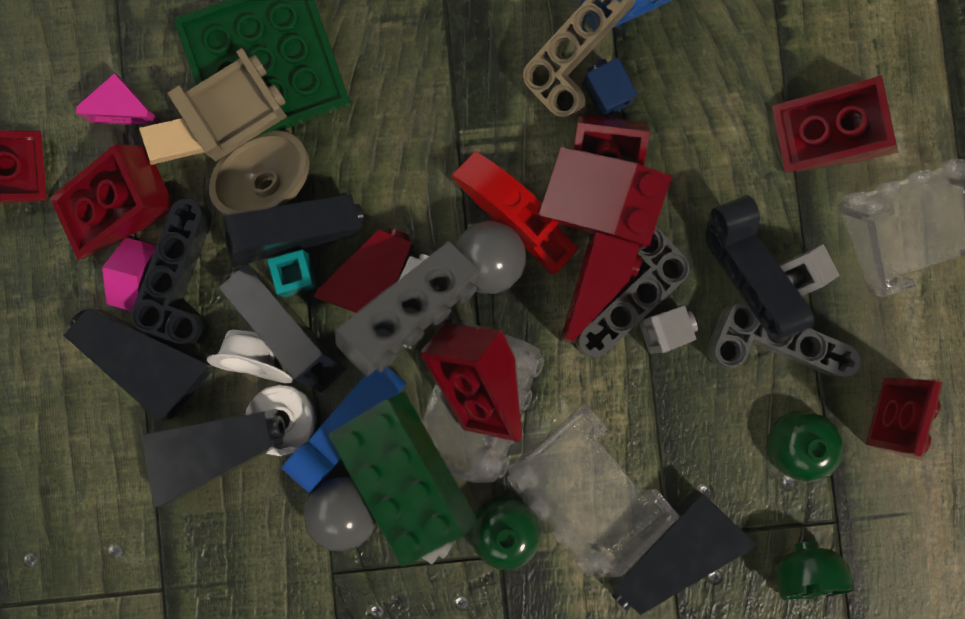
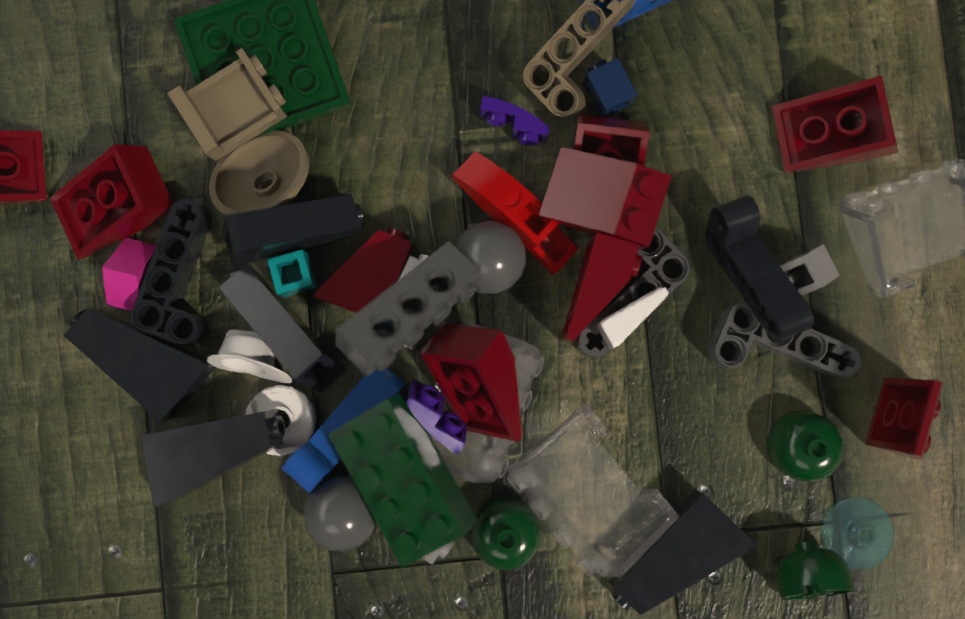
(116, 104): dark pink slope -> none
(169, 141): tan tile -> none
(427, 407): none -> dark purple slope
(526, 126): none -> dark purple slope
(623, 322): none -> white slope
(668, 330): light grey slope -> none
(843, 528): none -> clear light blue dish

